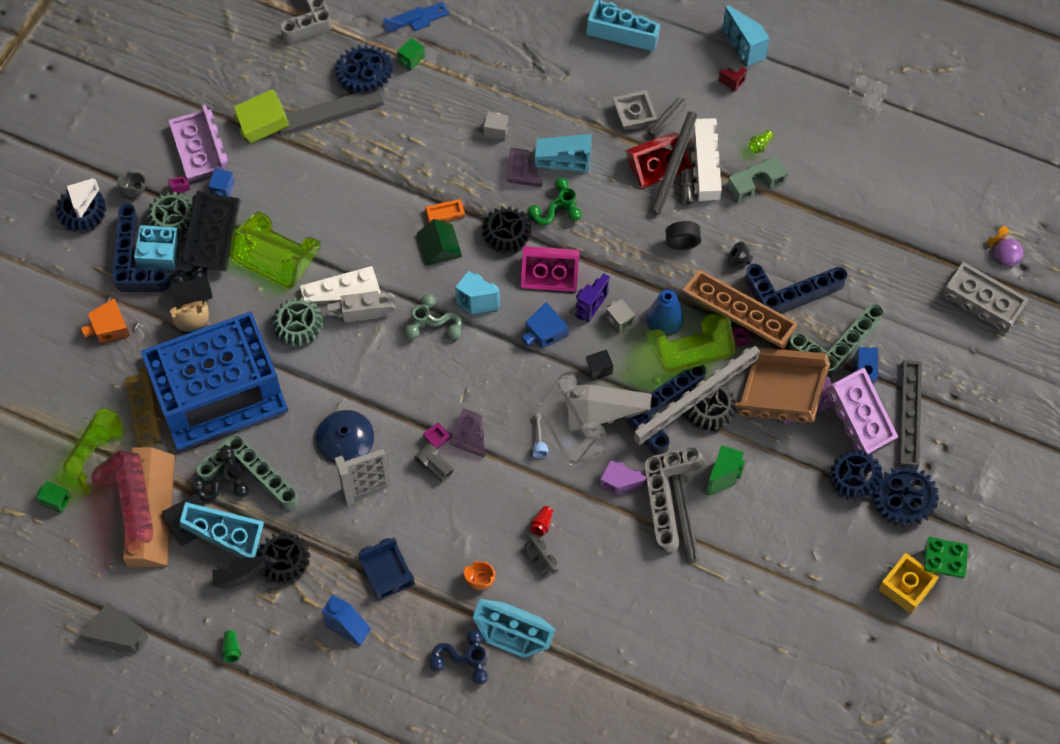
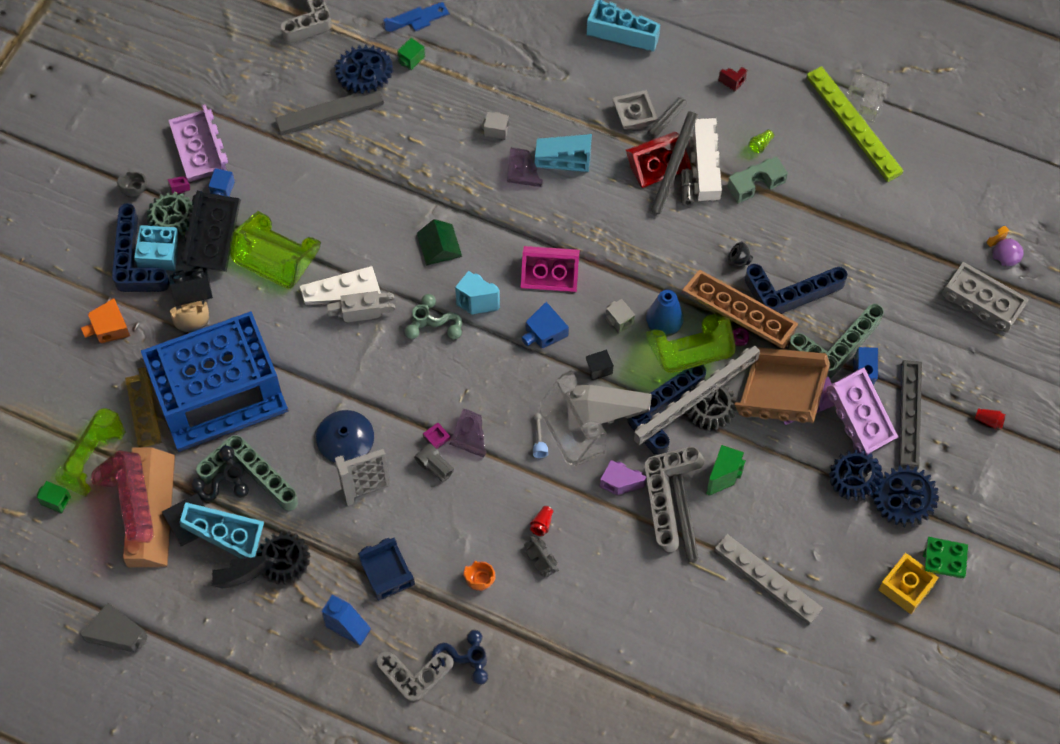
(82, 195): white slope -> none
(89, 217): dark blue gear -> none
(230, 649): green cone -> none
(260, 116): lime brick -> none
(300, 313): sand green gear -> none
(417, 680): none -> light grey beam
(445, 211): orange tile -> none
(509, 223): black gear -> none
(512, 628): medium azure wedge -> none
(574, 213): green piece -> none
(591, 298): dark purple plate -> none
(683, 235): black tyre -> none
(745, 36): medium azure slope -> none
(768, 579): none -> light grey plate
(854, 124): none -> lime plate
(991, 417): none -> red cone

